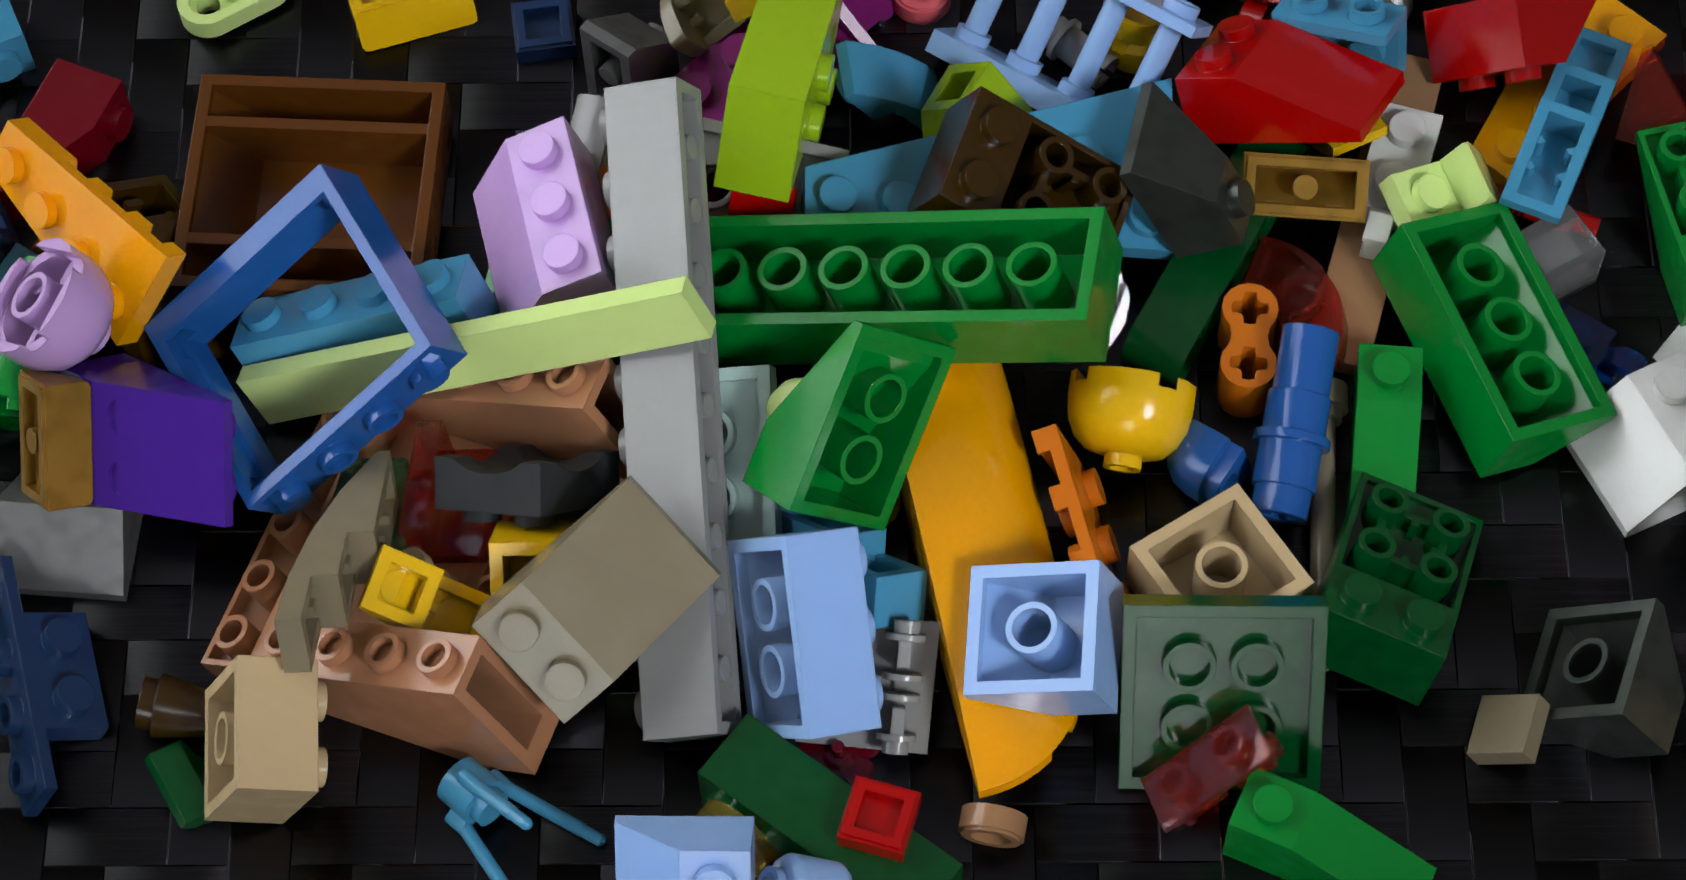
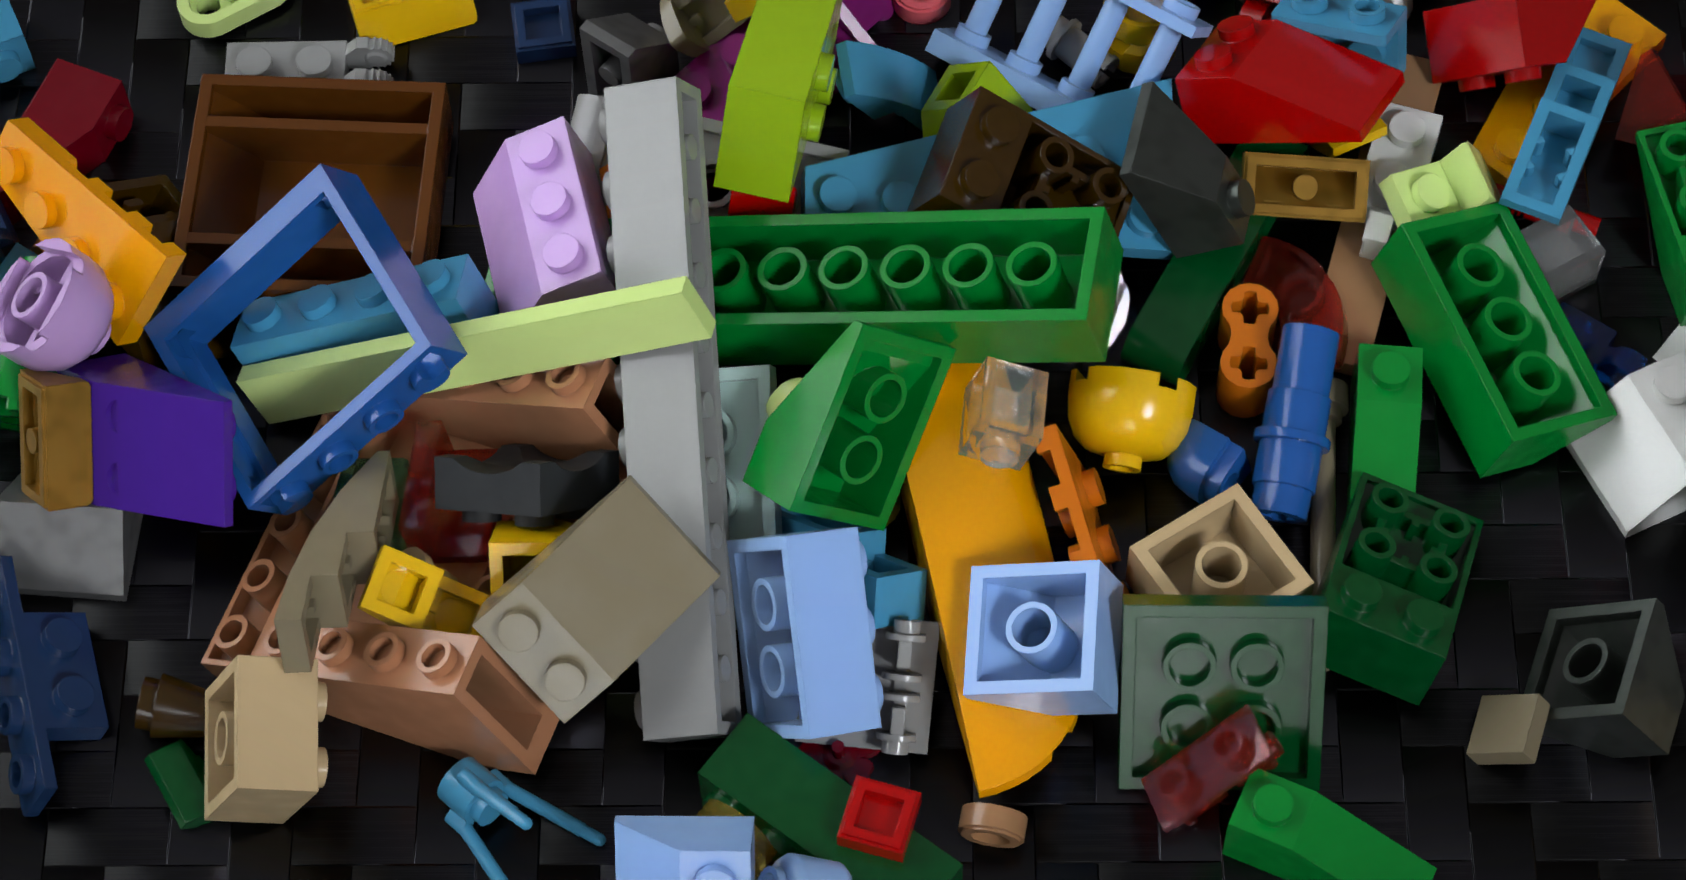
(312, 58): none -> light grey hinge
(1003, 414): none -> clear brick

